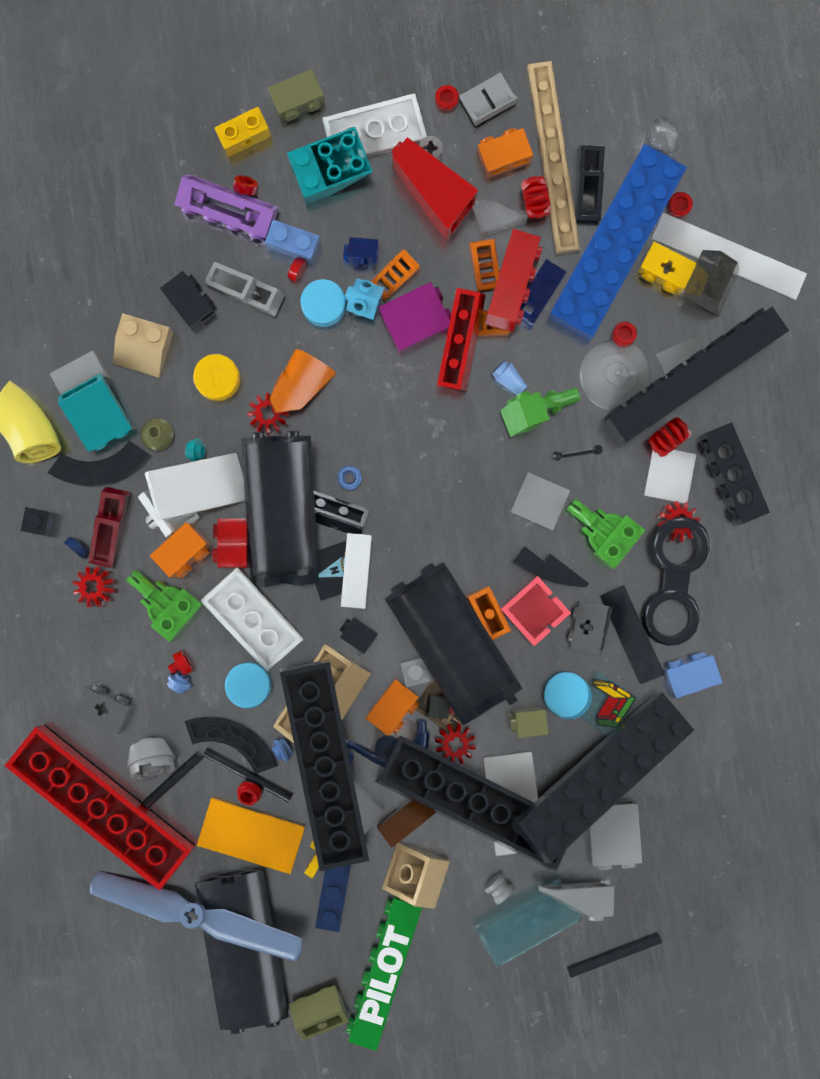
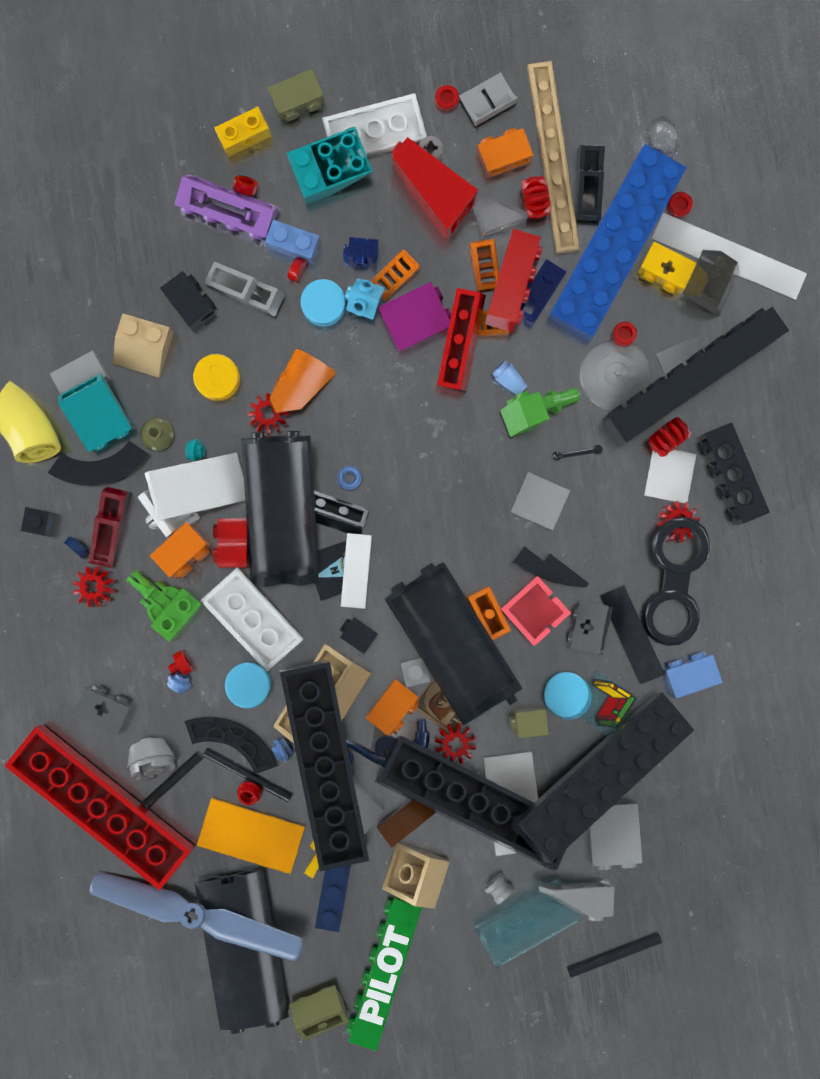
(438, 707): pearl dark grey piece -> none
(610, 535): bright green brick -> none

